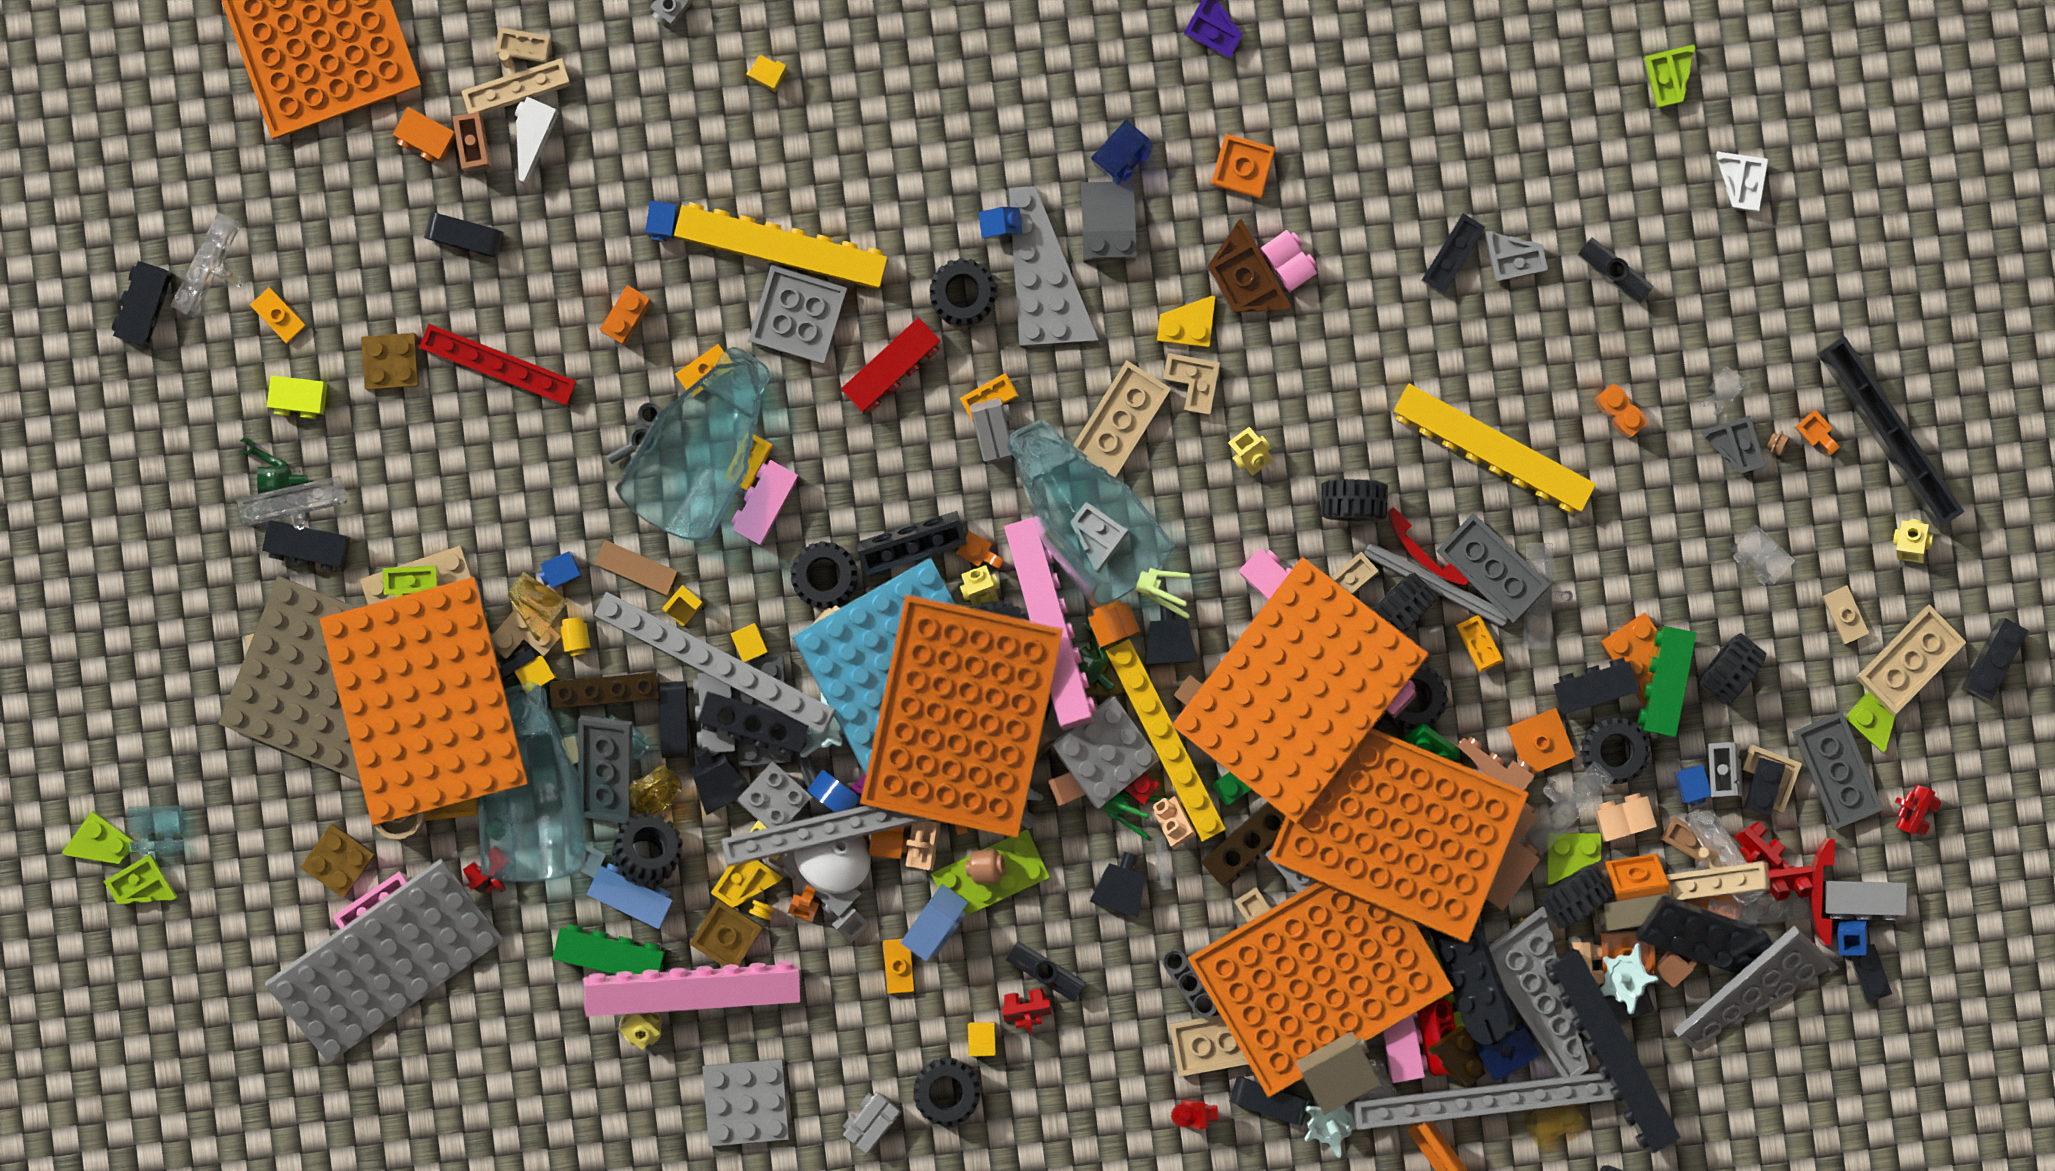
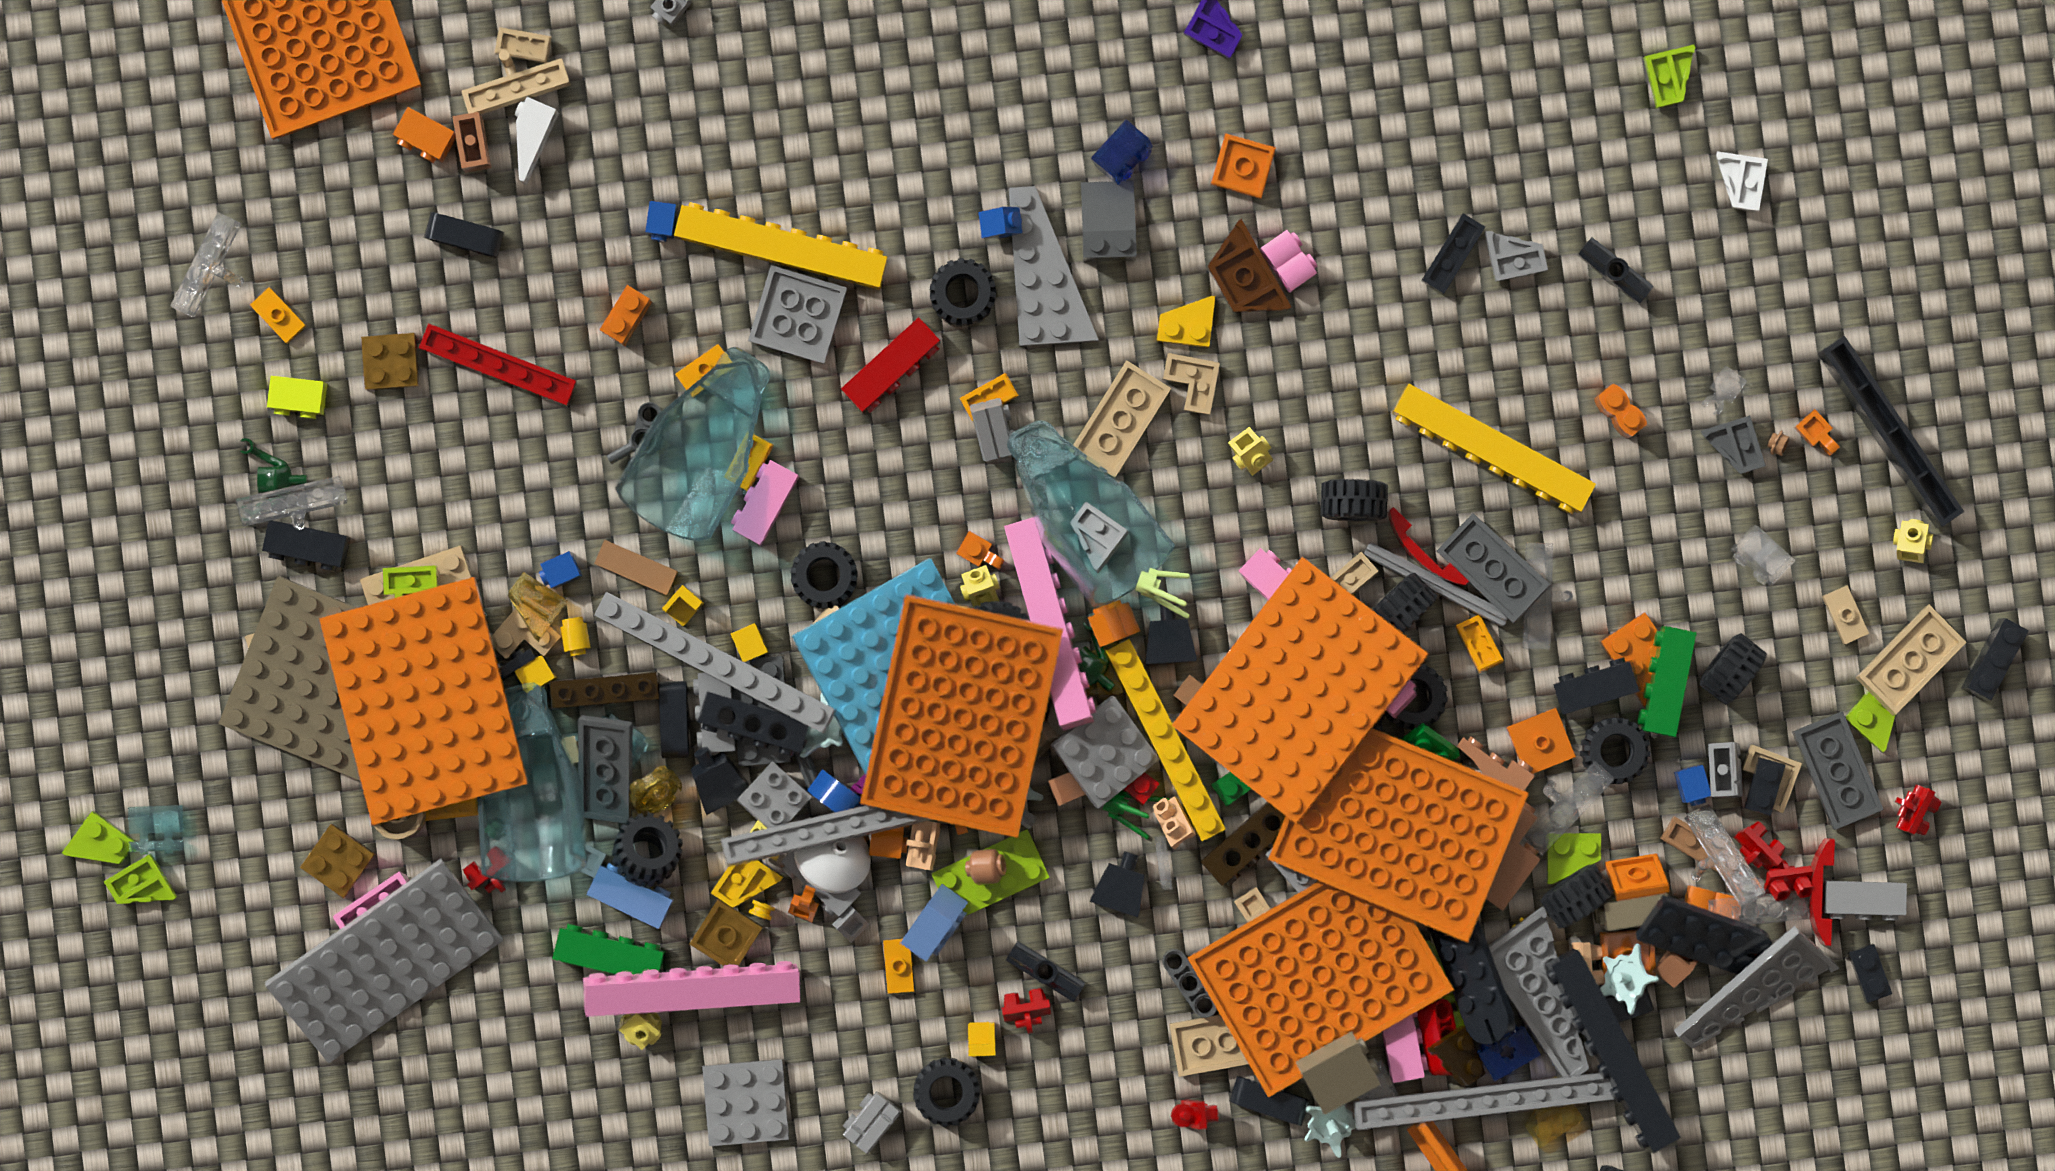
(142, 304): black brick -> none
(767, 73): yellow panel -> none
(911, 543): black brick -> none
(1624, 818): light nougat brick -> none
(1718, 880): tan plate -> none
(1853, 937): blue brick -> none

